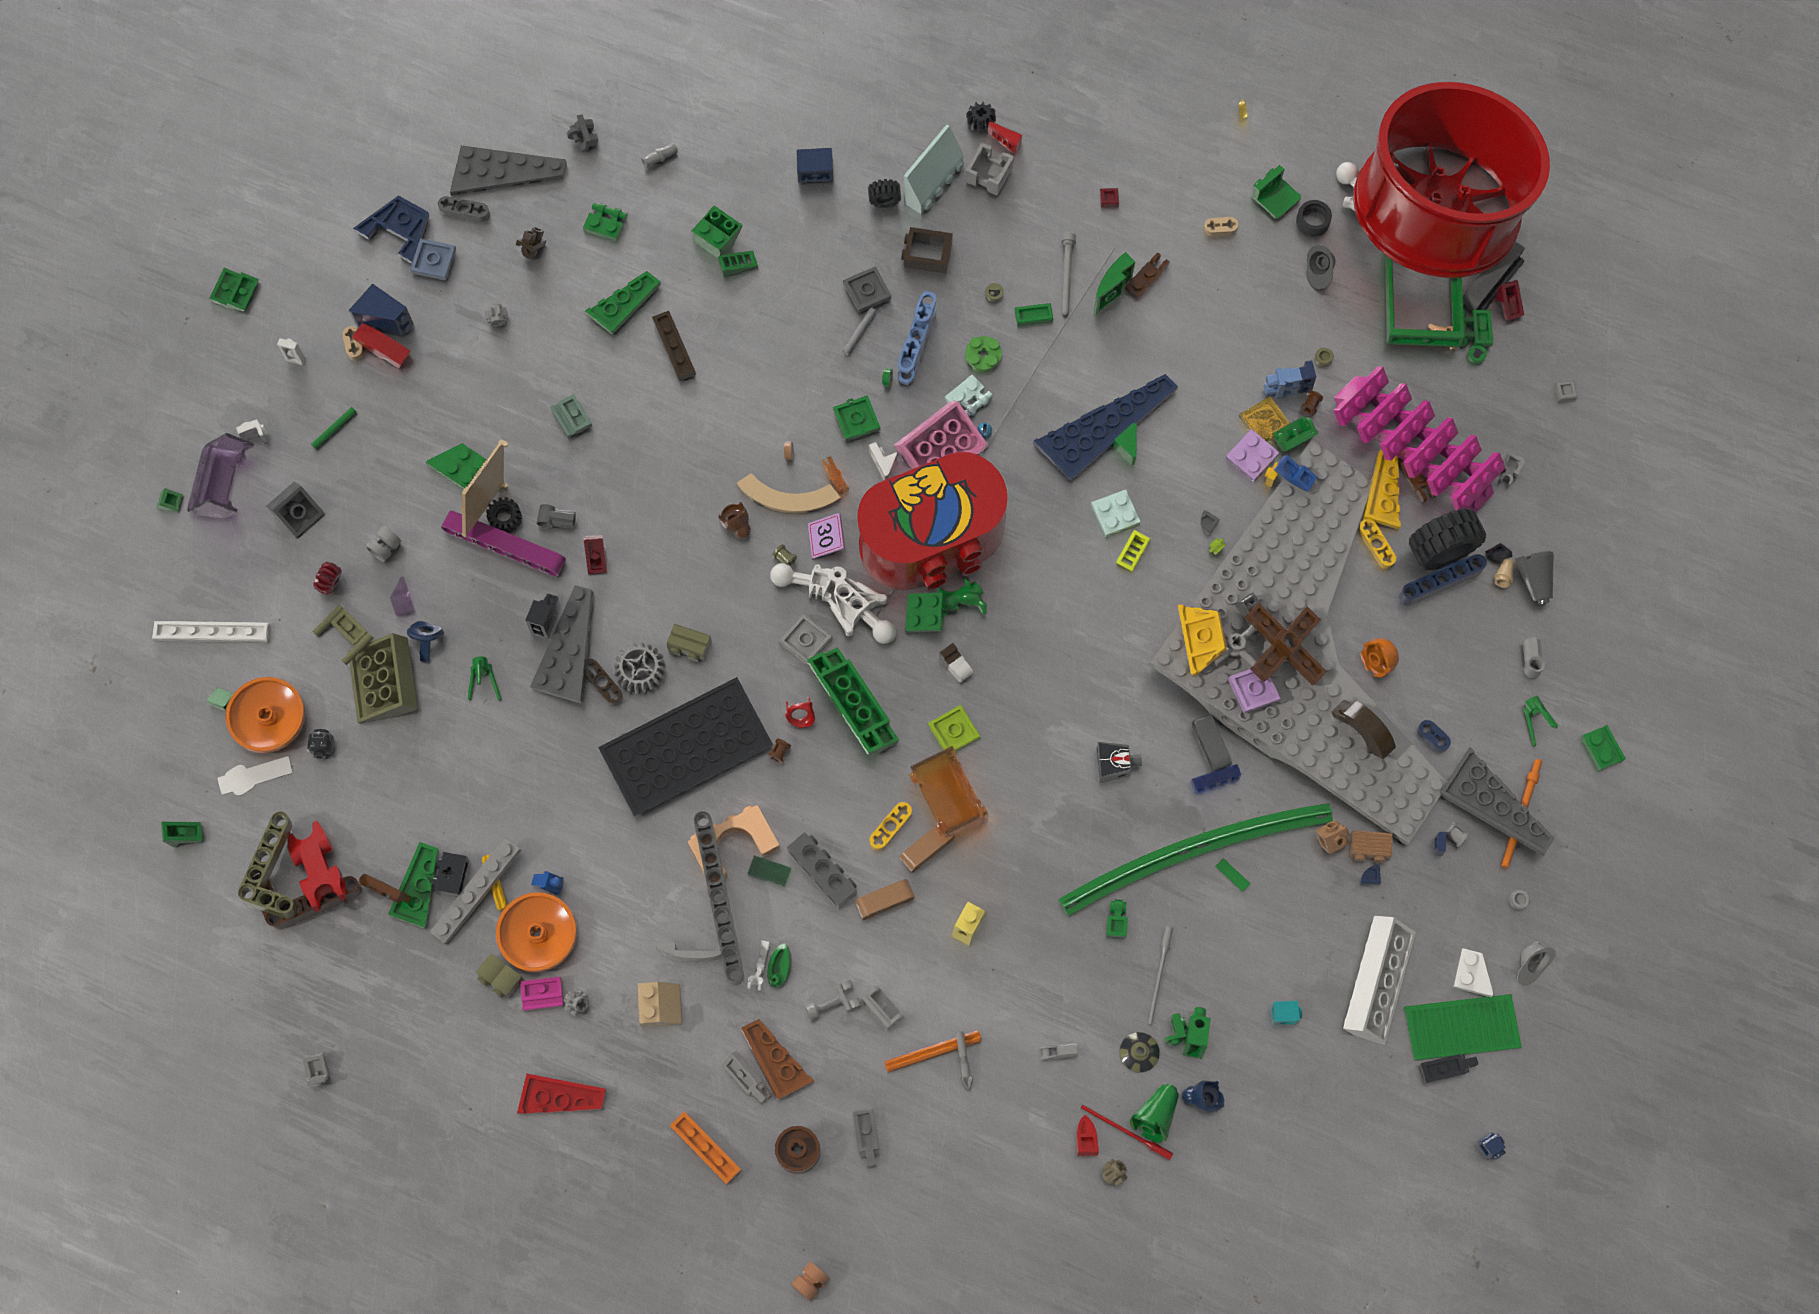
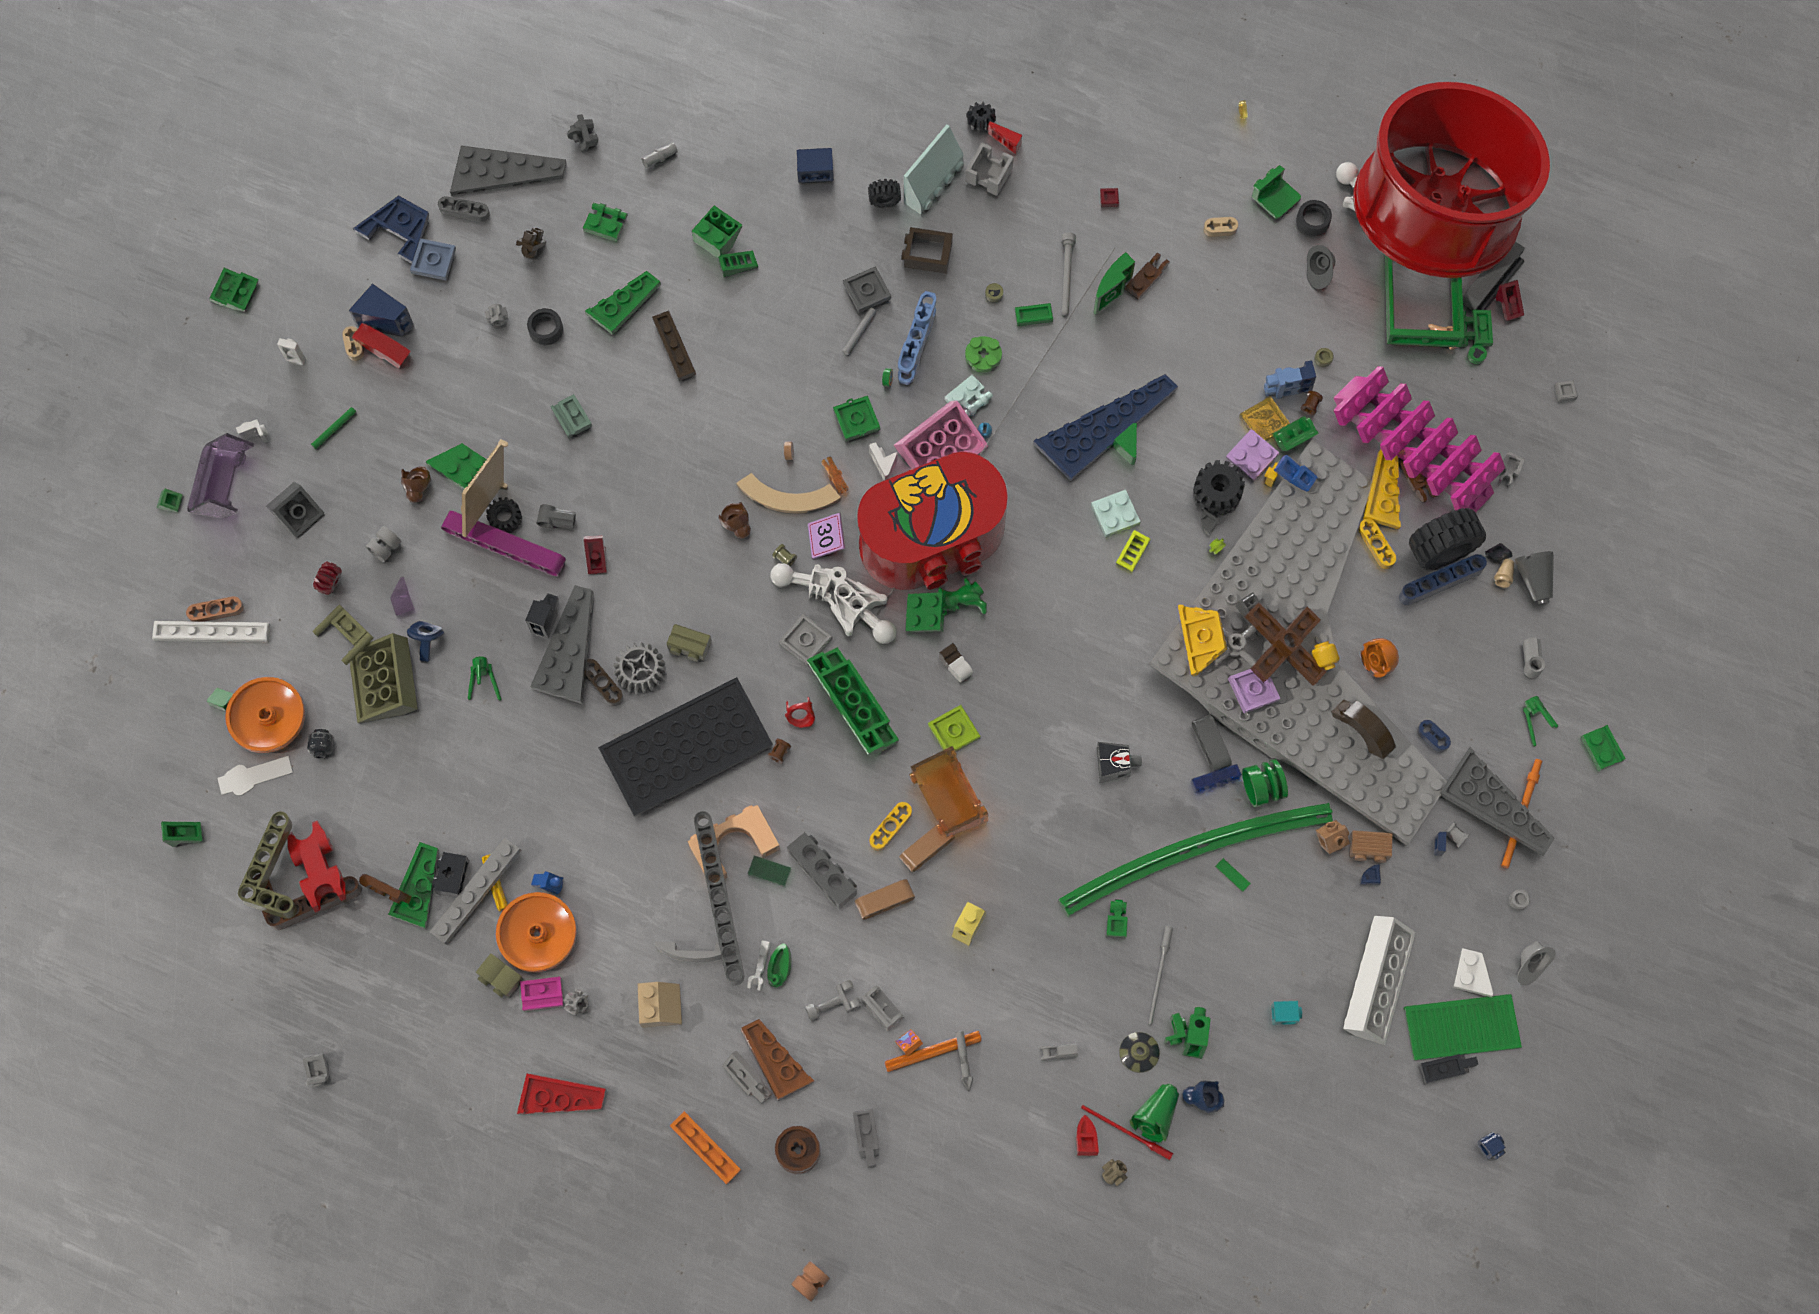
(228, 602): none -> nougat beam
(415, 483): none -> reddish brown piece
(543, 314): none -> black tyre
(909, 1042): none -> orange tile
(1223, 478): none -> black wheel
(1265, 783): none -> green wheel
(1325, 655): none -> yellow head

